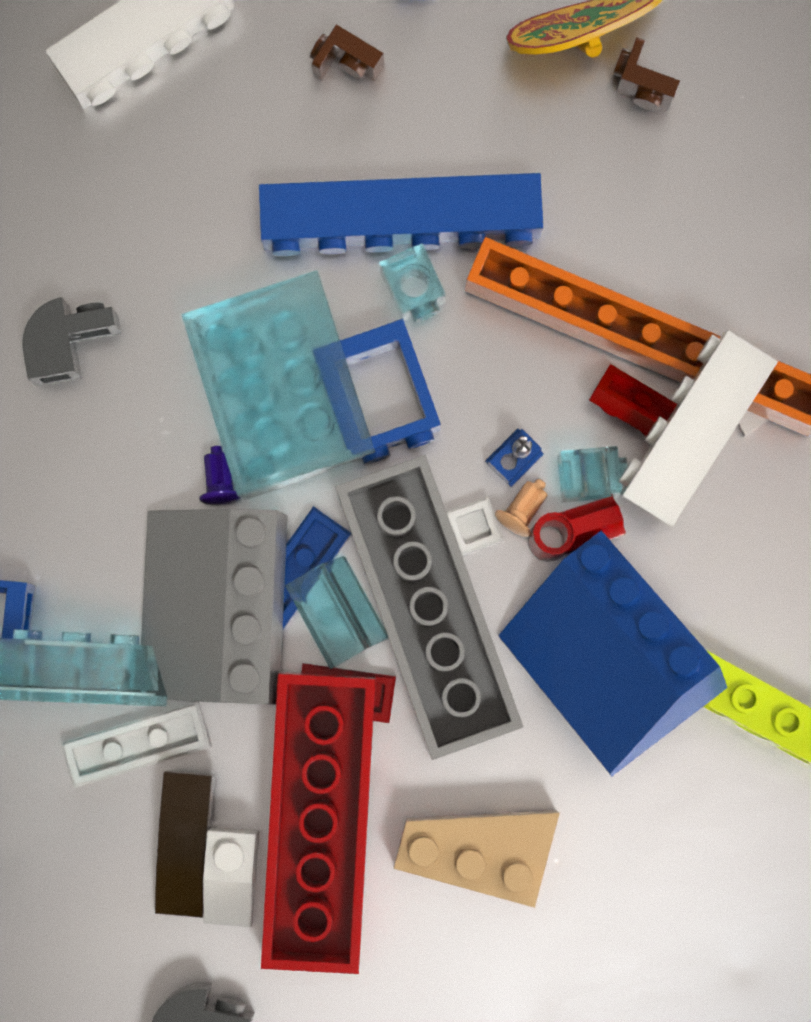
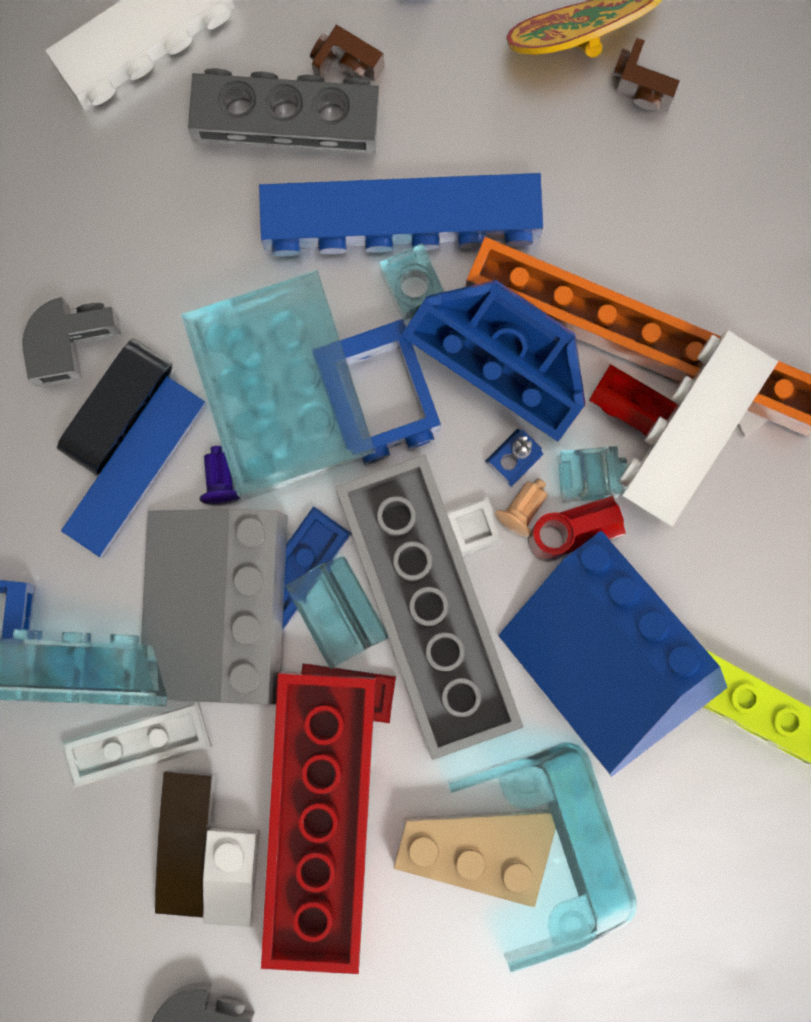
(114, 406): none -> black beam
(134, 467): none -> blue tile
(304, 129): none -> dark grey brick
(504, 351): none -> blue wedge
(568, 783): none -> clear light blue windscreen

